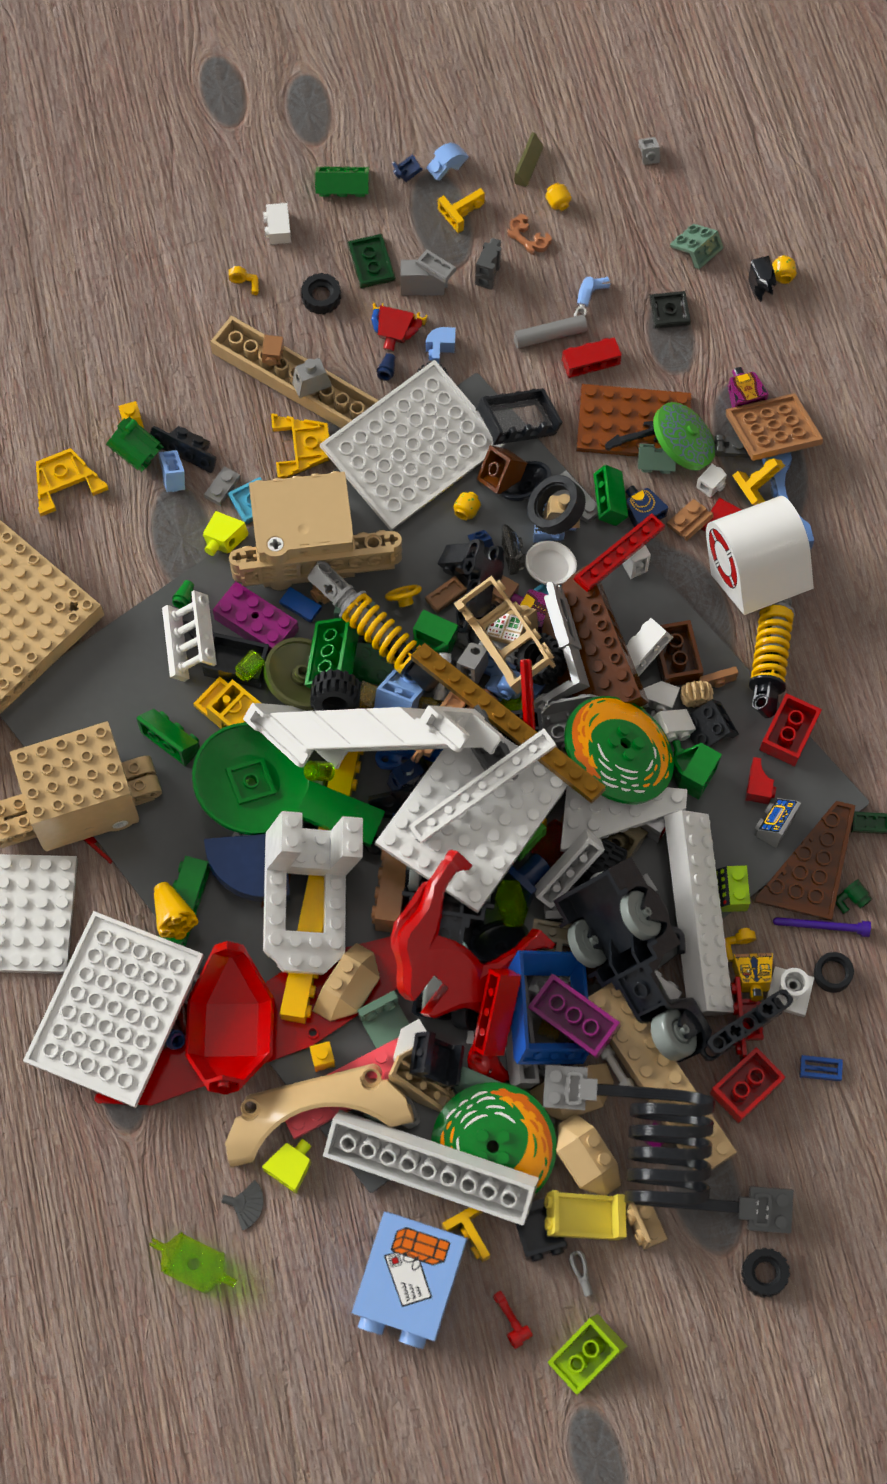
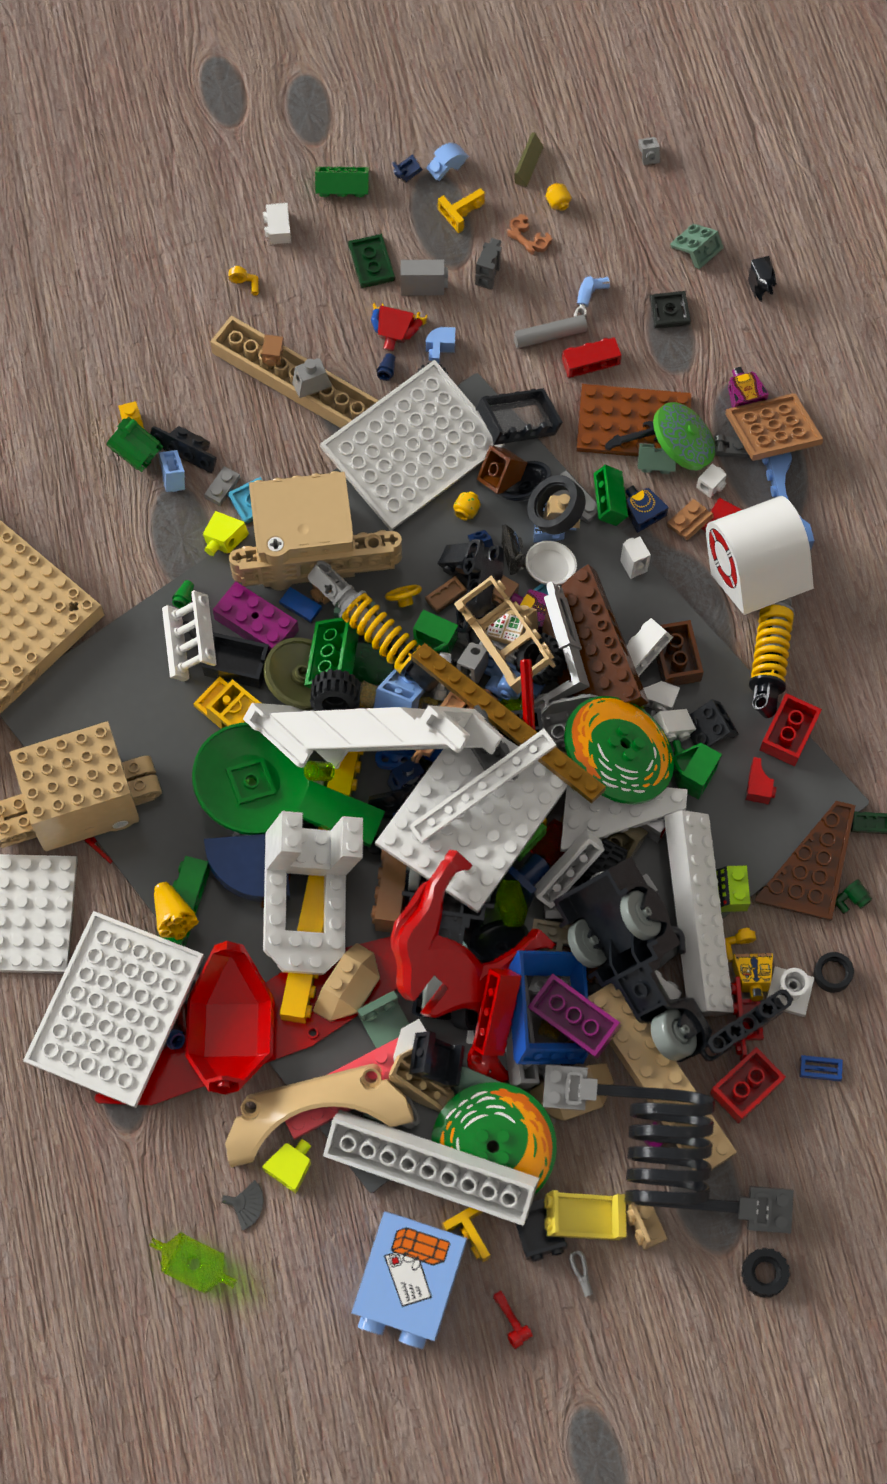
(61, 472): yellow wing -> none
(168, 736): green slope -> none
(249, 665): clear neon green brick -> none
(306, 440): yellow wing -> none
(316, 281): black tyre -> none
(322, 1056): yellow brick -> none
(436, 266): light grey plate -> none
(587, 1156): tan wedge -> none
(587, 1353): lime slope -> none
(608, 1054): white bar -> none
(619, 552): red tile -> none
(696, 693): tan gear -> none
(721, 677): medium nougat plate -> none
(757, 480): yellow bracket -> none
(777, 821): slope -> none
(784, 269): yellow head -> none
(862, 929): dark purple piece -> none

